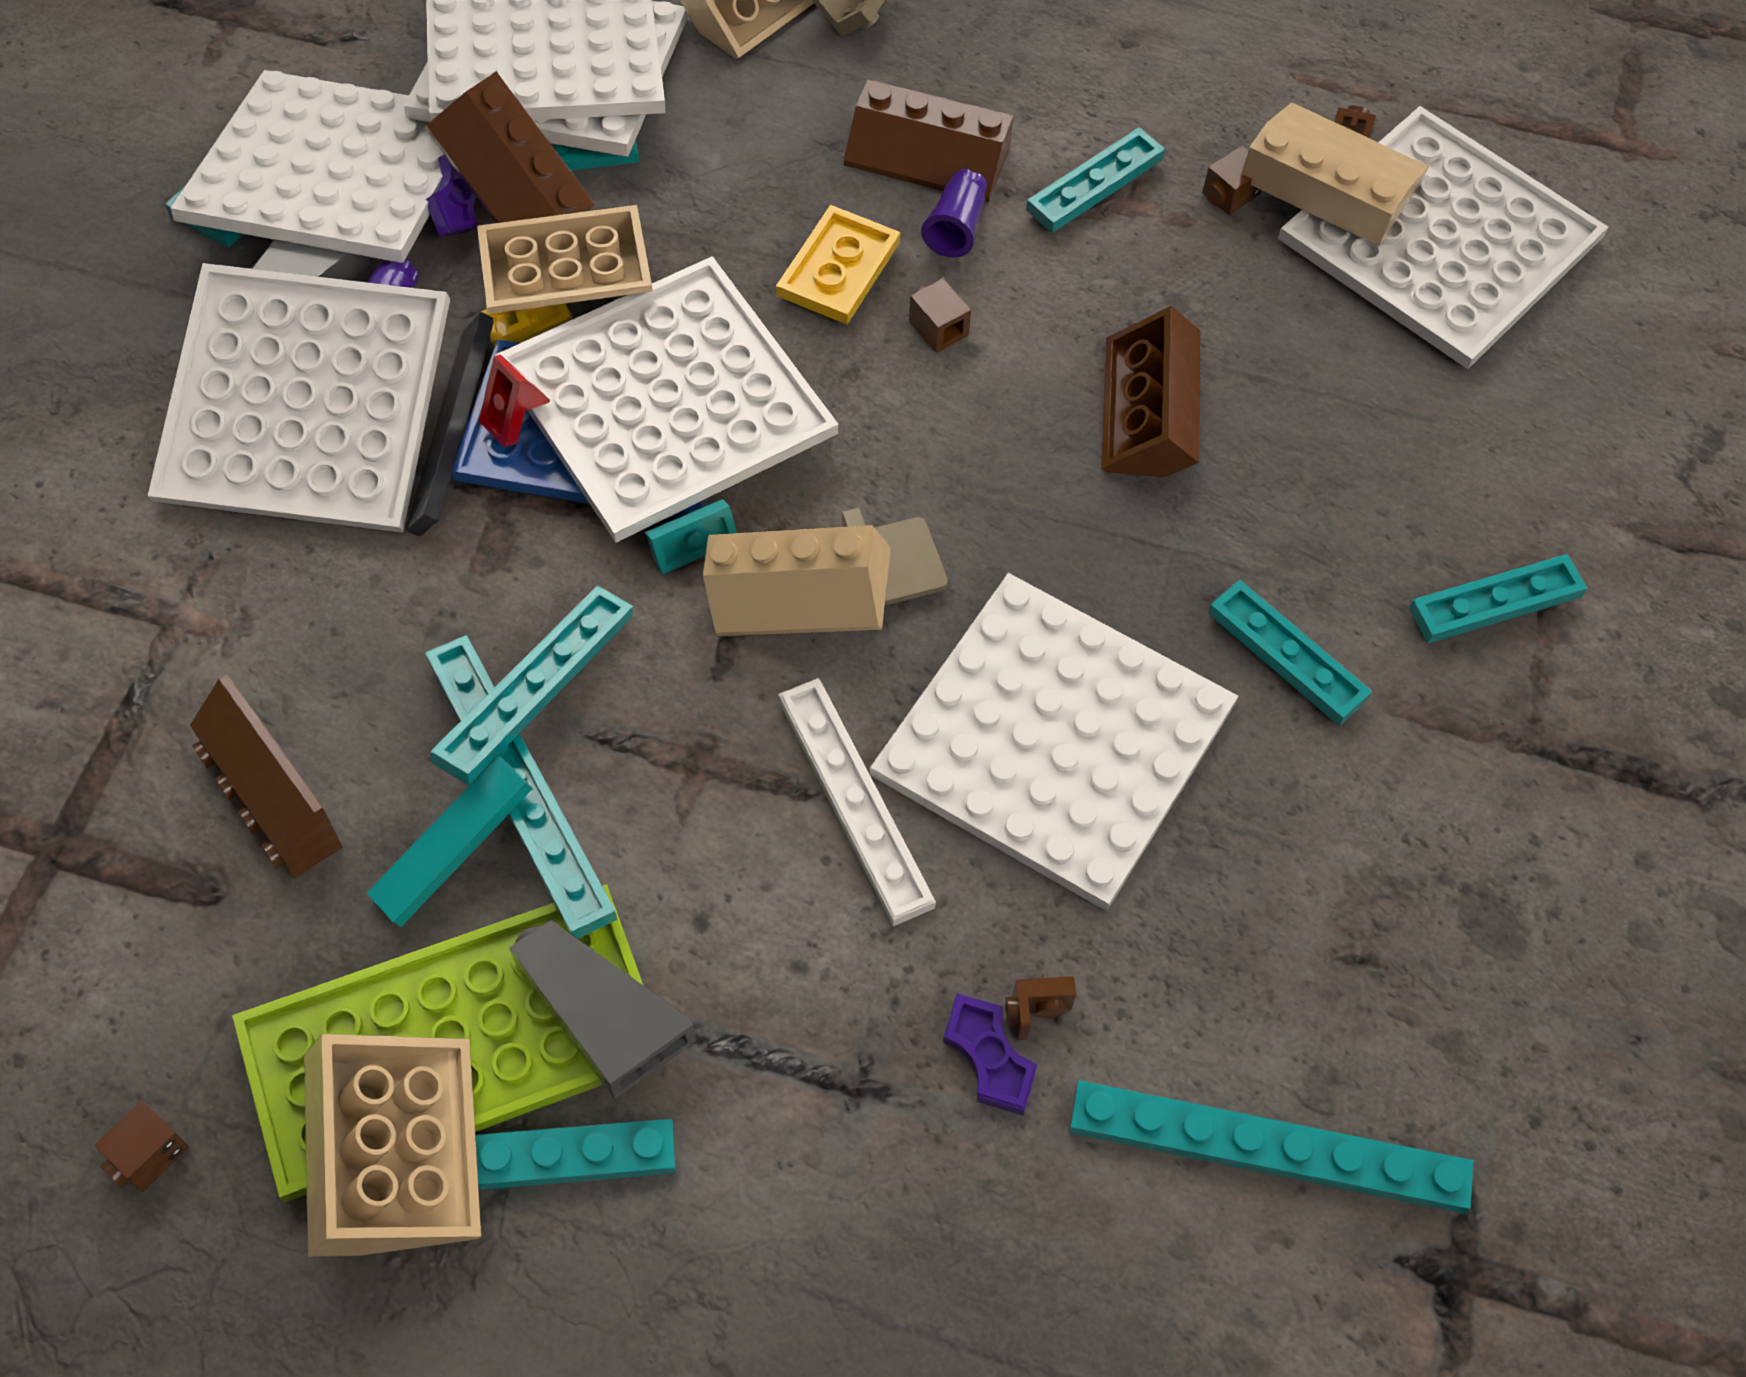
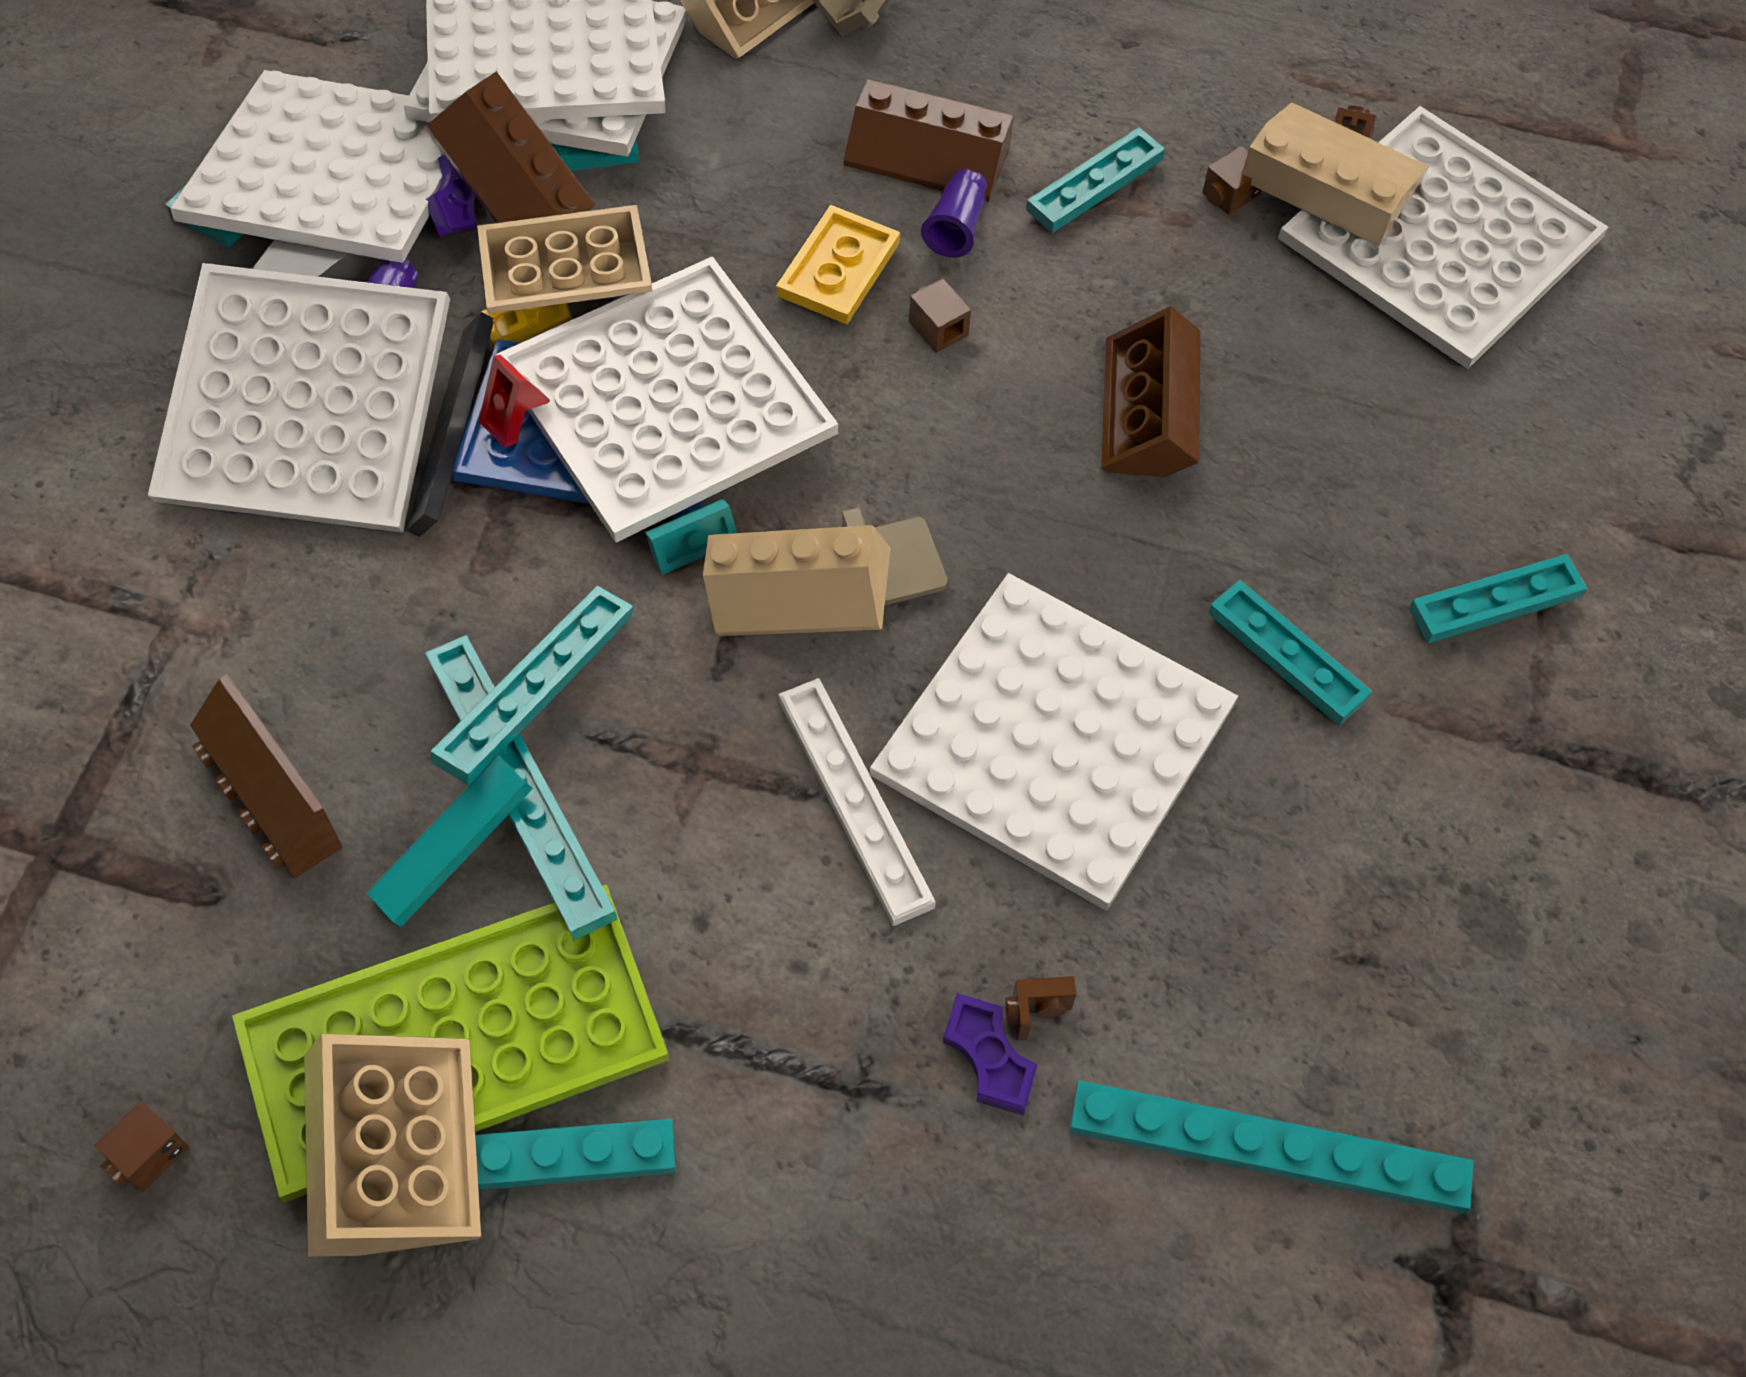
(604, 1011): dark grey slope -> none

